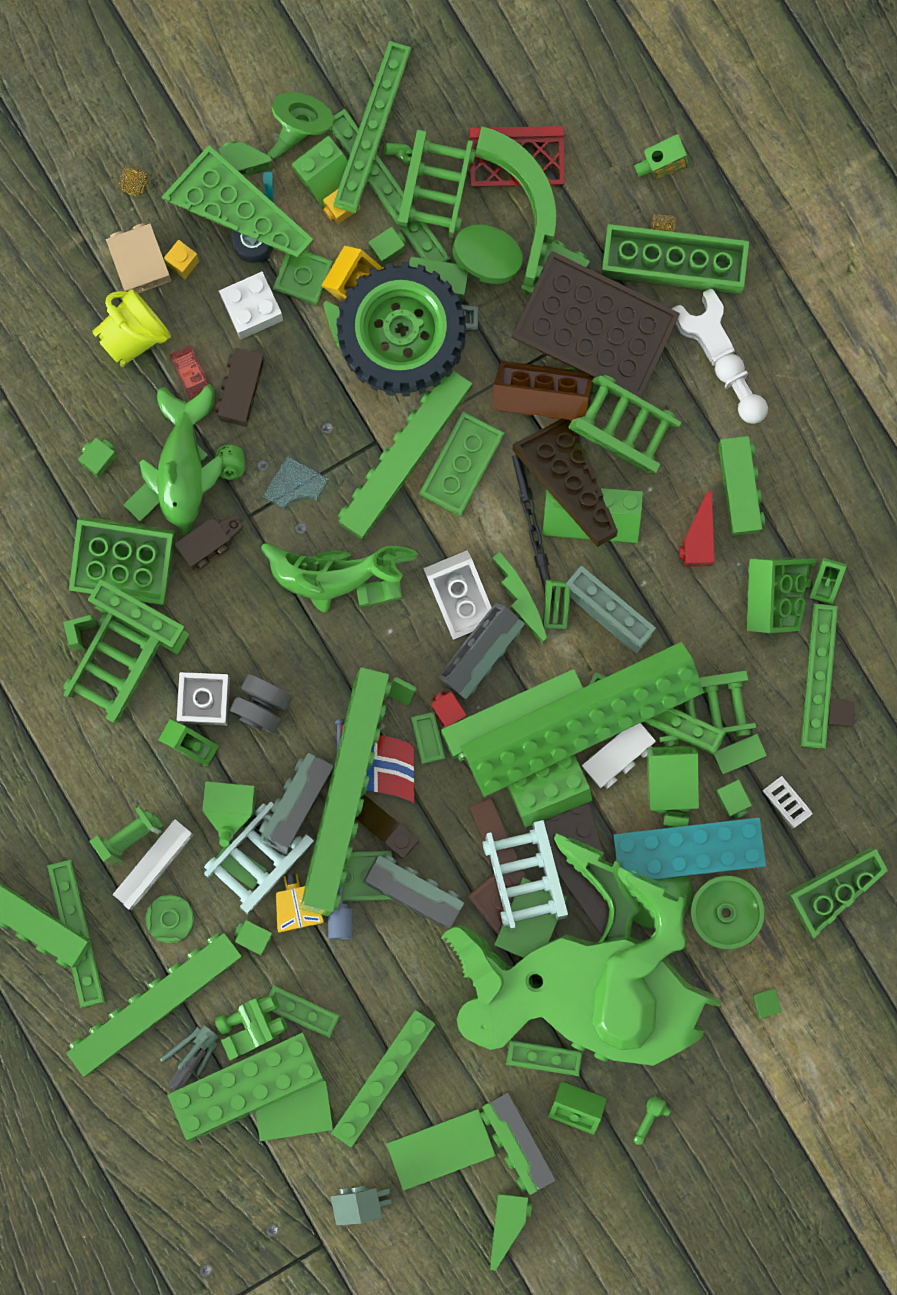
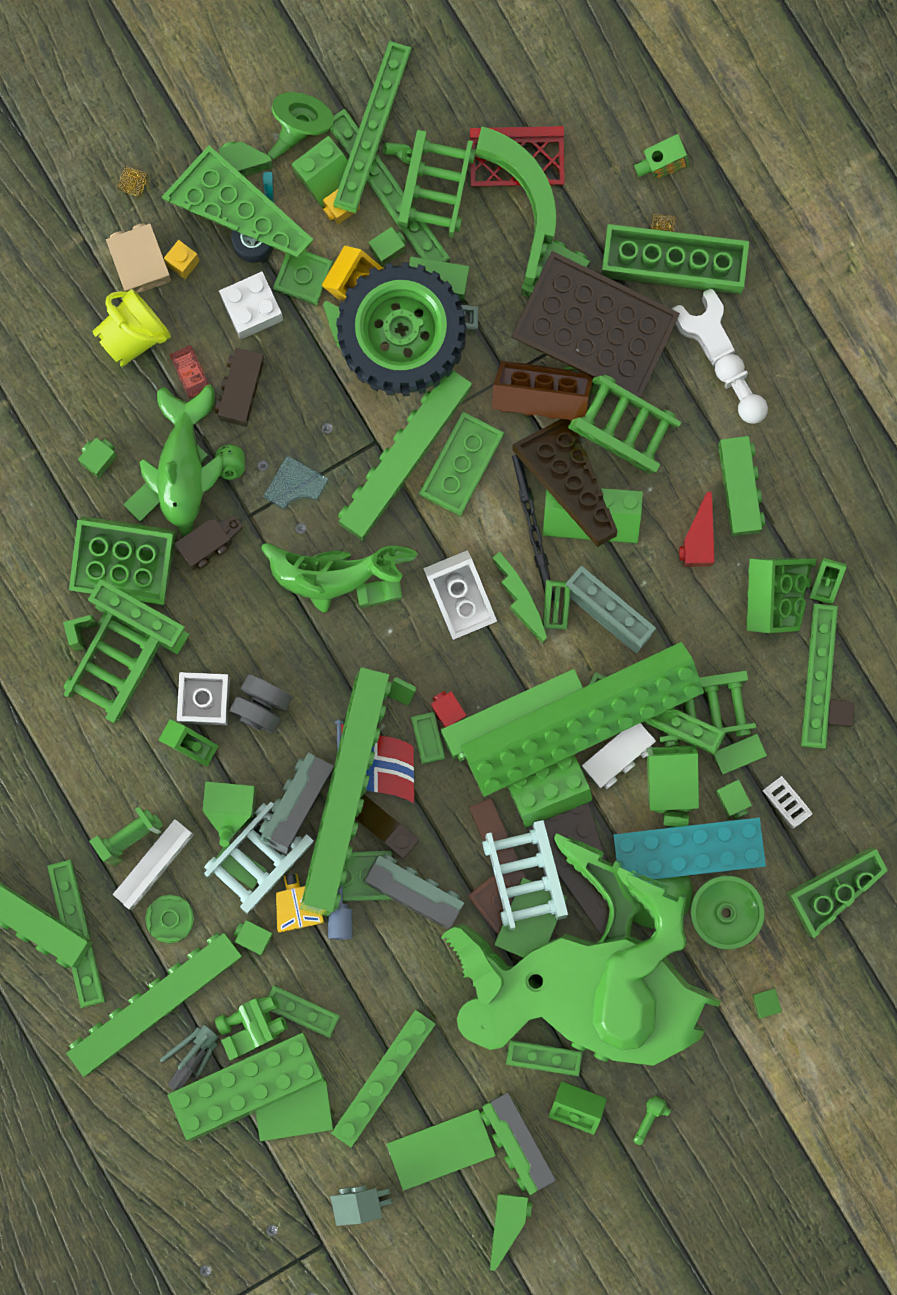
(481, 651): dark grey piece -> none
(487, 253): bright green tile -> none

